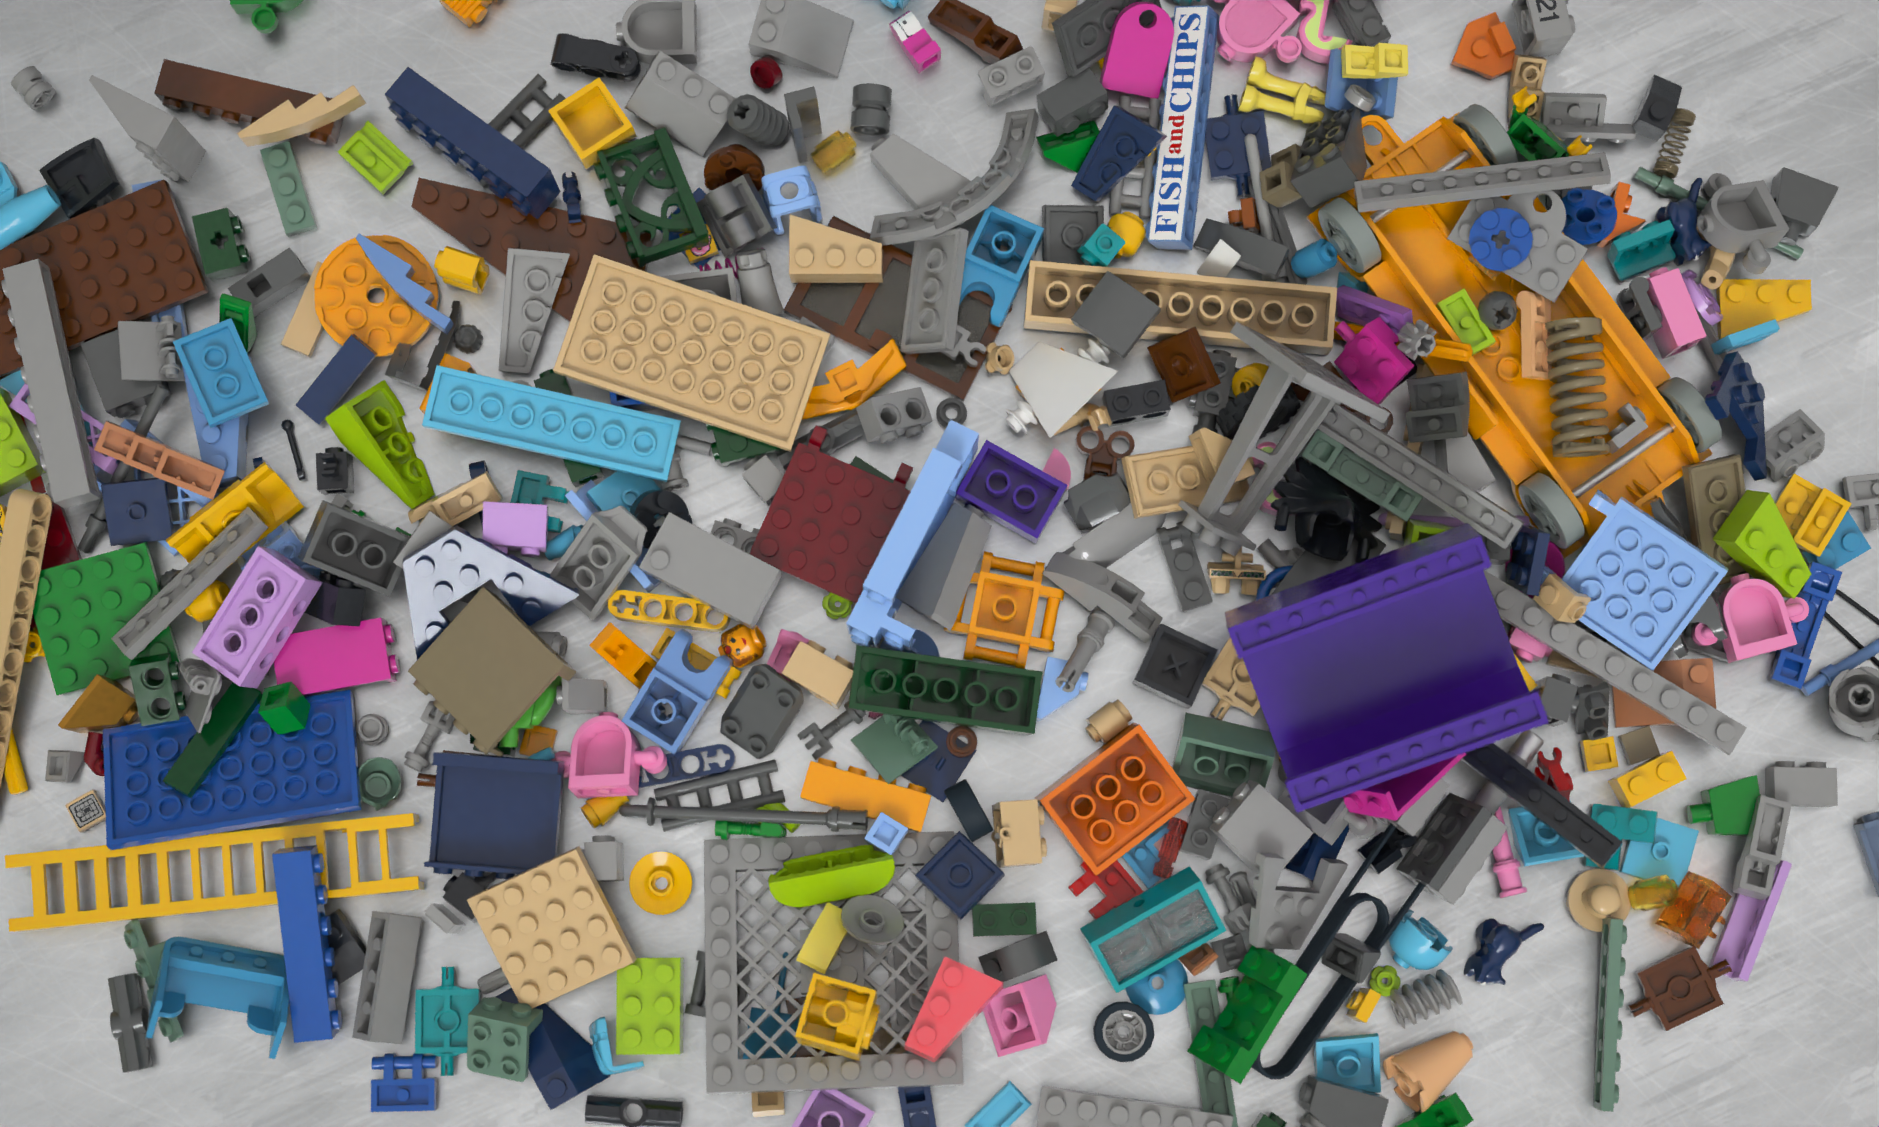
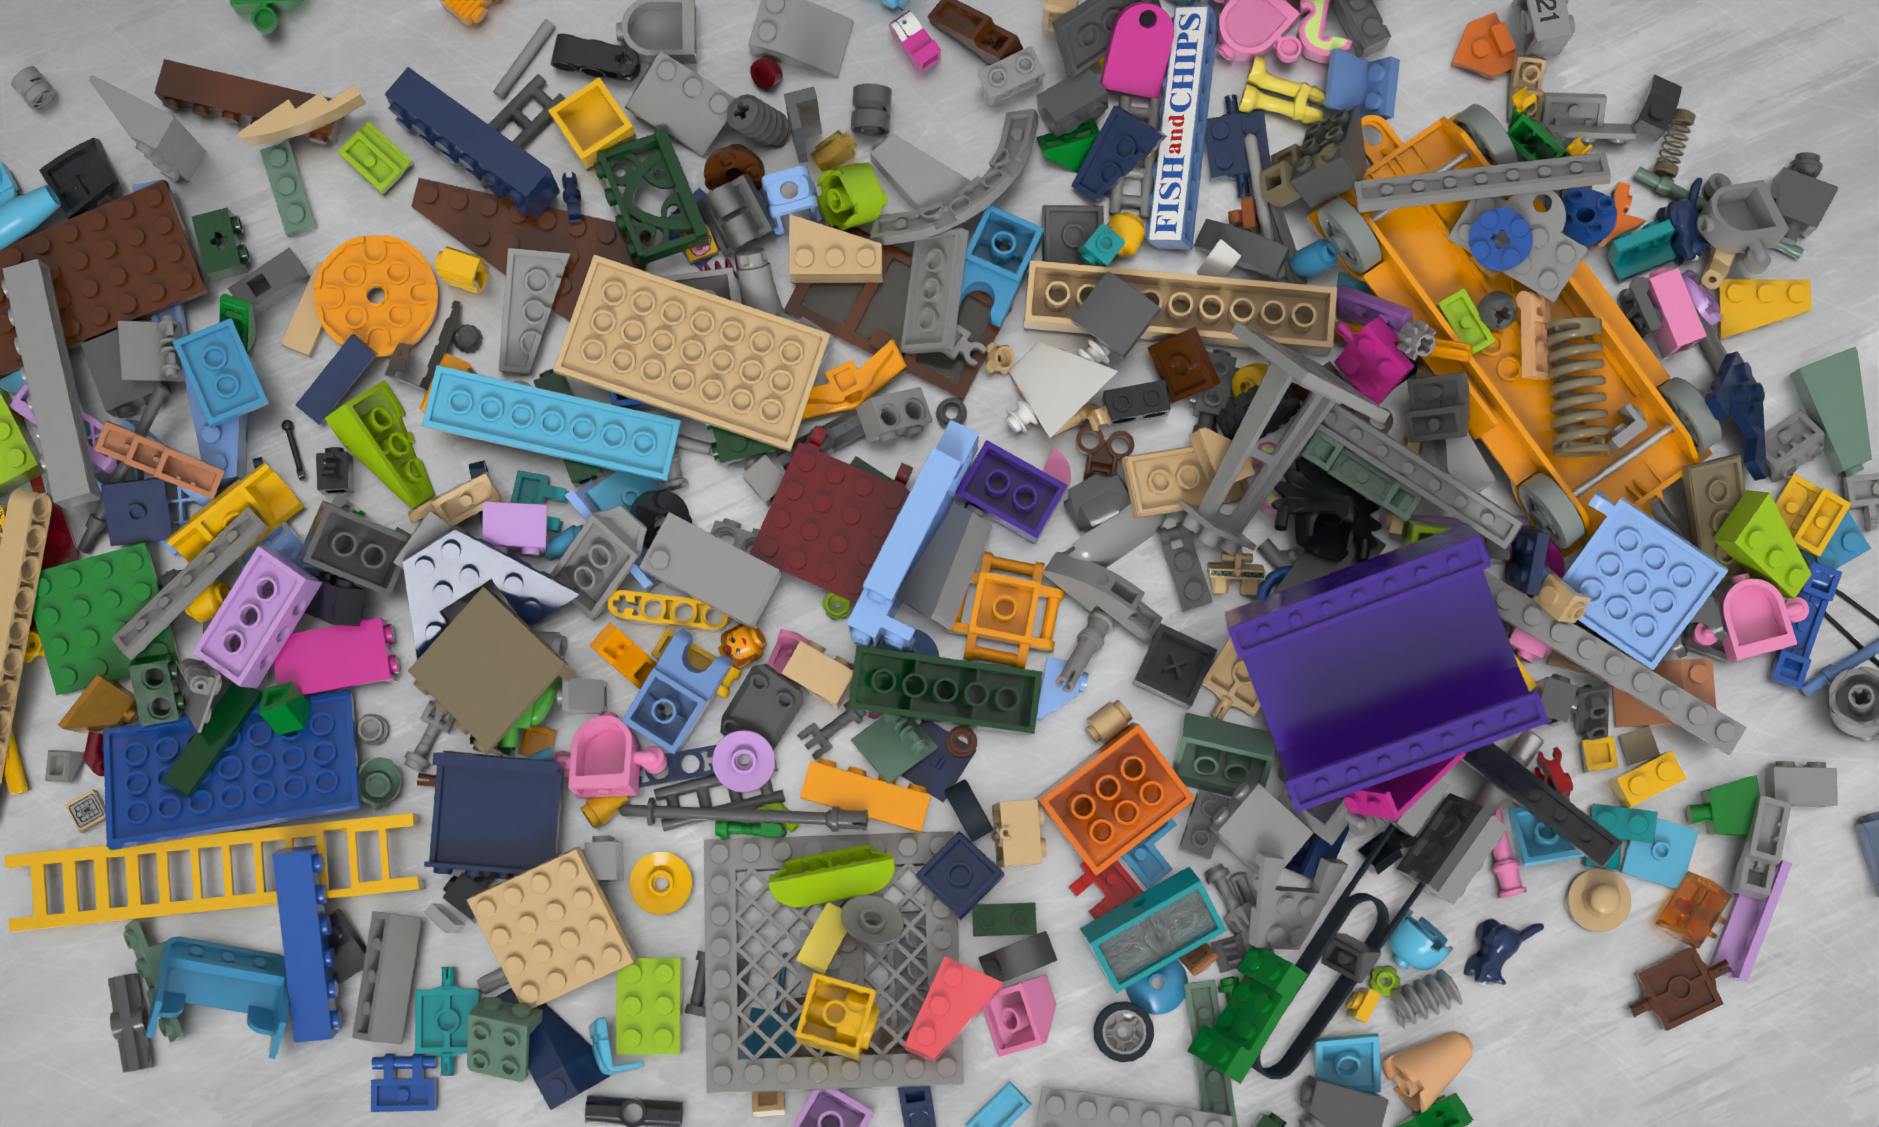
(398, 276): medium blue slope -> none
(524, 58): none -> light grey bar
(741, 776): none -> lavender dish
(850, 196): none -> lime brick
(886, 834): light blue tile -> none
(1170, 848): clear red axle -> none
(1360, 97): light grey tile -> none
(1375, 62): light yellow slope -> none
(1608, 1026): sand green plate -> none
(1653, 893): clear yellow brick -> none
(1745, 337): medium azure tile -> none
(1807, 164): none -> dark grey plate
(1836, 404): none -> sand green slope

